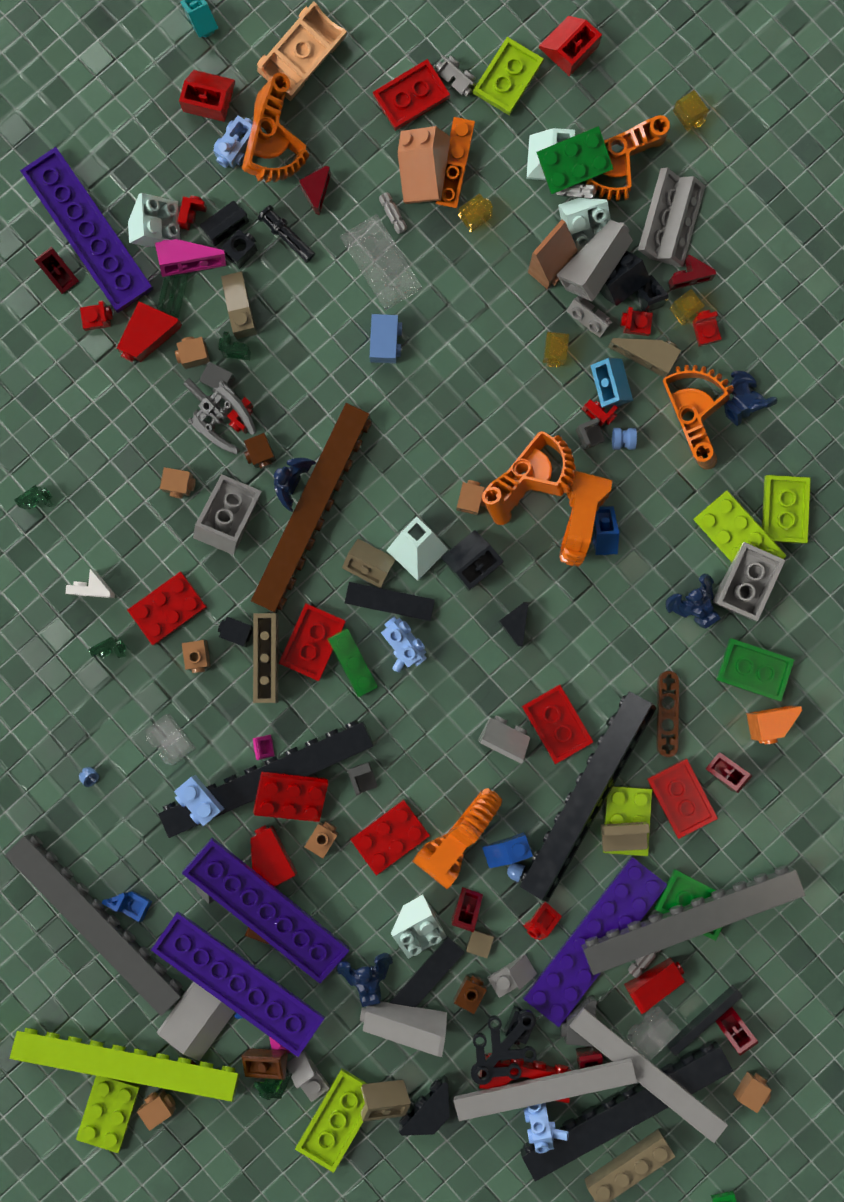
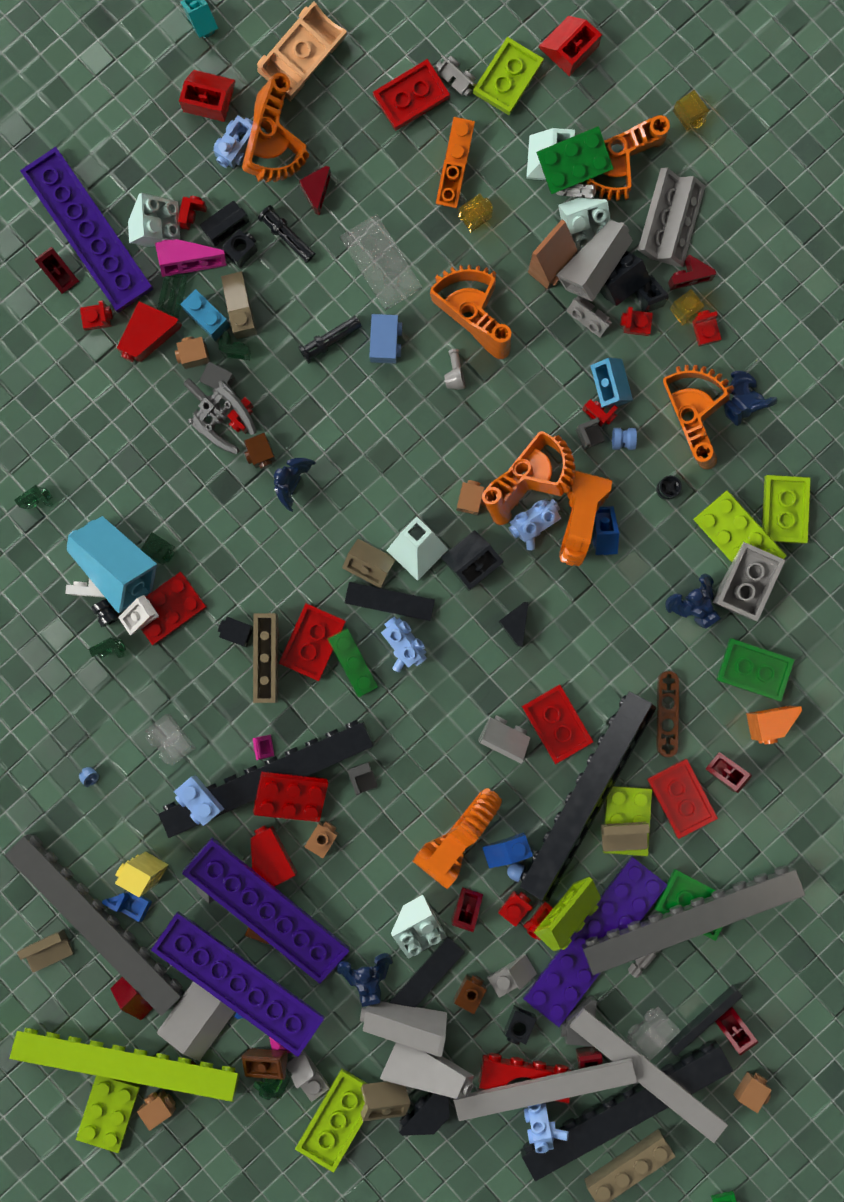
(47, 951): none -> dark tan panel
(106, 613): none -> black wheel
(112, 562): none -> medium azure slope
(130, 1000): none -> dark red slope
(138, 615): none -> white slope
(140, 873): none -> light yellow brick
(158, 549): none -> clear green bracket
(177, 482): medium nougat brick -> none
(196, 656): medium nougat brick -> none
(205, 315): none -> dark azure brick
(226, 514): light grey slope -> none
(311, 508): reddish brown brick -> none
(352, 324): none -> black pin
(390, 837): red plate -> none
(393, 213): light grey axle -> none
(423, 163): nougat slope -> none
(427, 1072): none -> light grey slope
(455, 378): none -> light grey bar
(480, 943): dark tan tile -> none
(484, 328): none -> orange arm
(500, 1050): black plant -> none
(515, 907): none -> red bracket
(532, 522): none -> light blue brick
(555, 349): clear yellow brick -> none
(569, 914): none -> lime slope
(651, 354): dark tan slope -> none
(655, 984): red slope -> none
(668, 487): none -> black wheel

